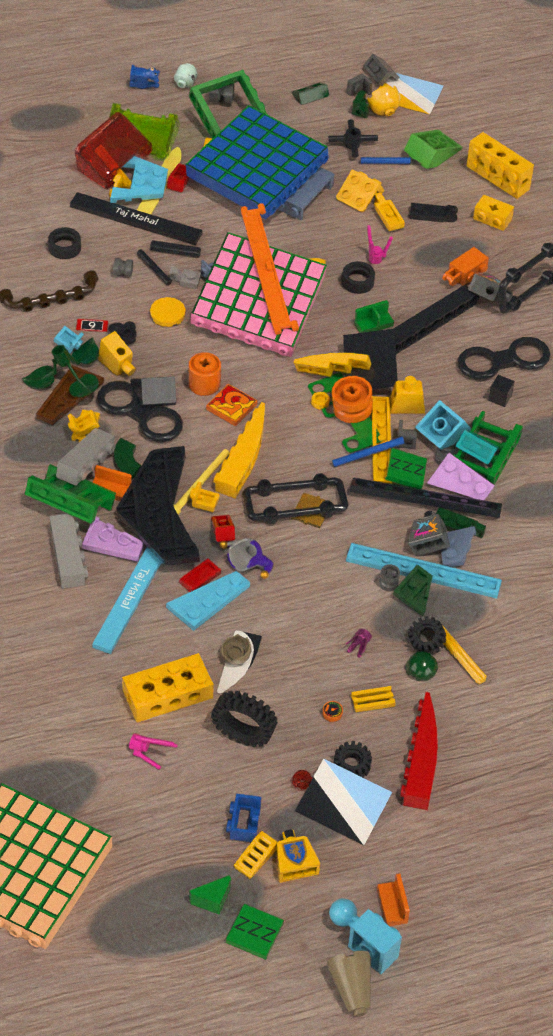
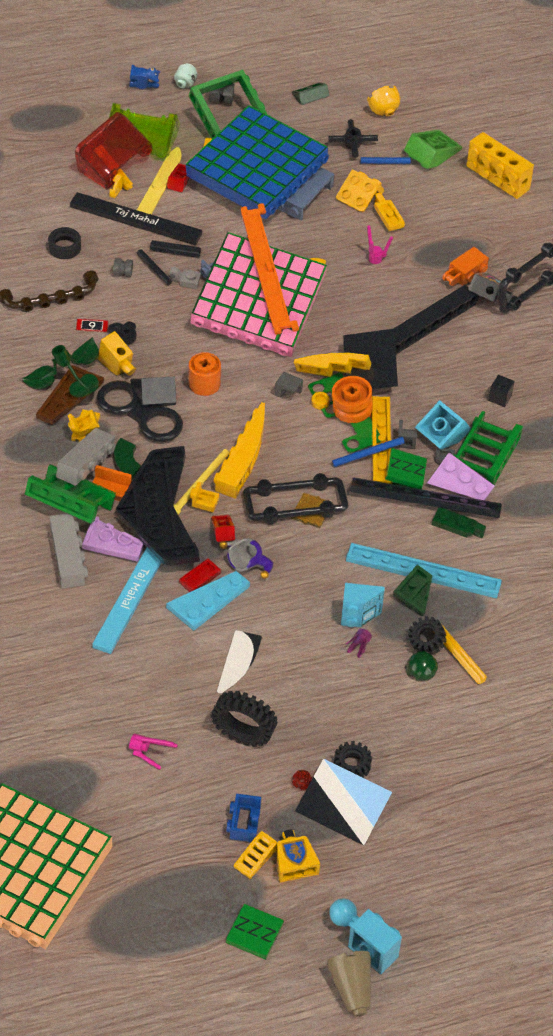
(69, 339): medium azure bracket -> none
(147, 181): medium azure wing -> none
(167, 311): yellow tile -> none
(167, 687): yellow brick -> none
(211, 895): green slope -> none
(231, 405): tile -> none
(236, 649): dark tan hair -> none
(288, 383): none -> dark grey panel
(332, 711): tile -> none
(358, 287): black tyre -> none
(359, 83): dark grey bracket -> none
(360, 106): dark green bracket -> none
(361, 604): none -> medium azure slope
(372, 697): yellow tile -> none
(373, 317): green panel -> none
(379, 69): dark grey panel -> none
(389, 577): dark grey wheel -> none
(394, 902): orange panel -> none
(407, 397): yellow torso -> none
(415, 93): sticker -> none
(423, 758): red slope -> none
(428, 534): dark grey torso -> none
(433, 212): black hinge -> none
(459, 546): sand blue wing -> none
(476, 446): teal panel -> none
(493, 212): yellow brick -> none
(504, 358): black bar -> none

